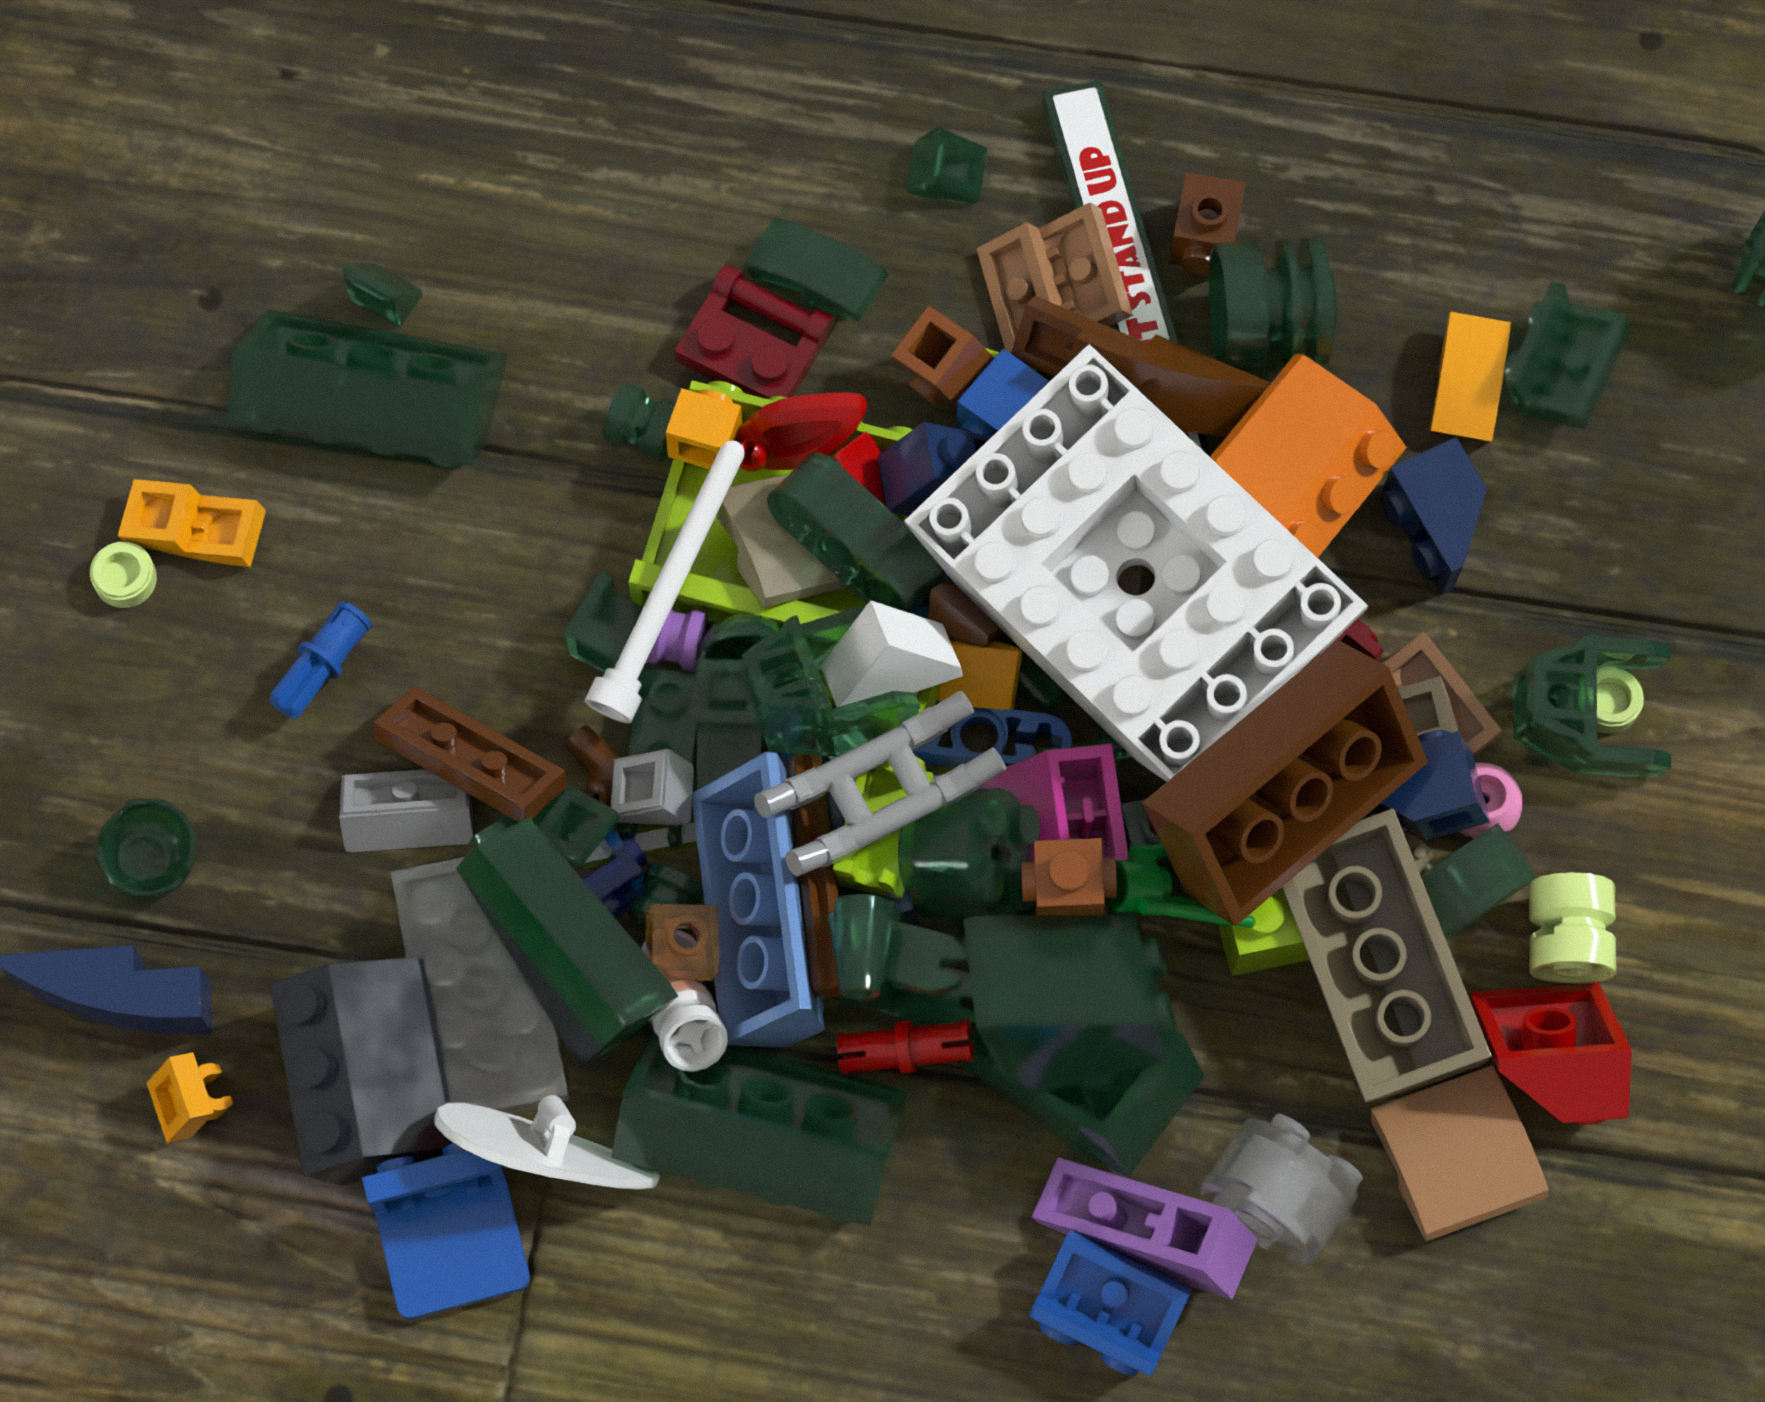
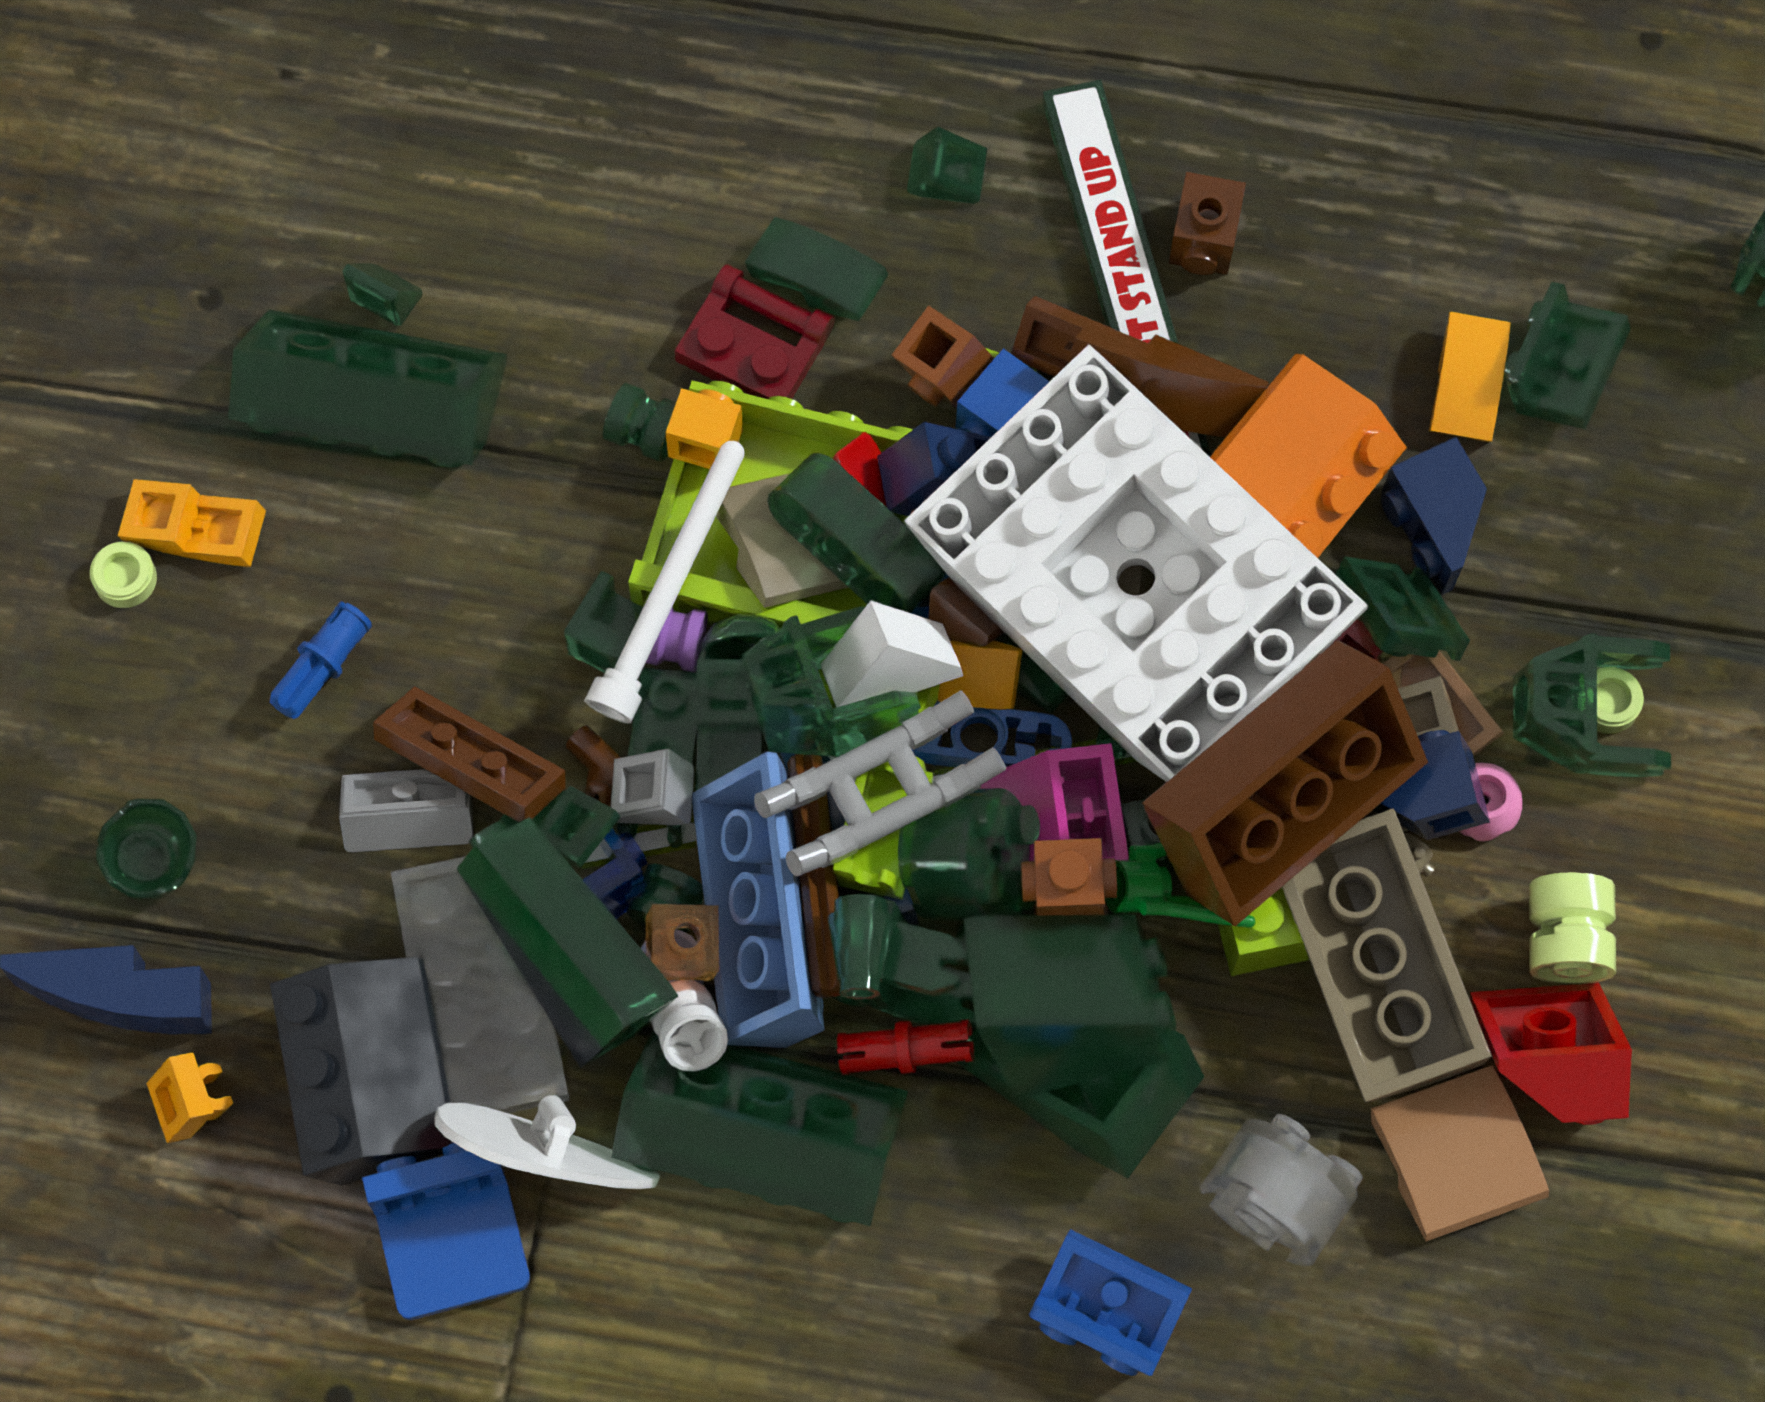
(797, 426): red arm -> none
(1061, 263): medium nougat slope -> none
(1159, 1228): medium lavender slope -> none
(1281, 303): clear green wheel -> none
(1403, 610): none -> clear green plate
(1475, 880): clear green slope -> none

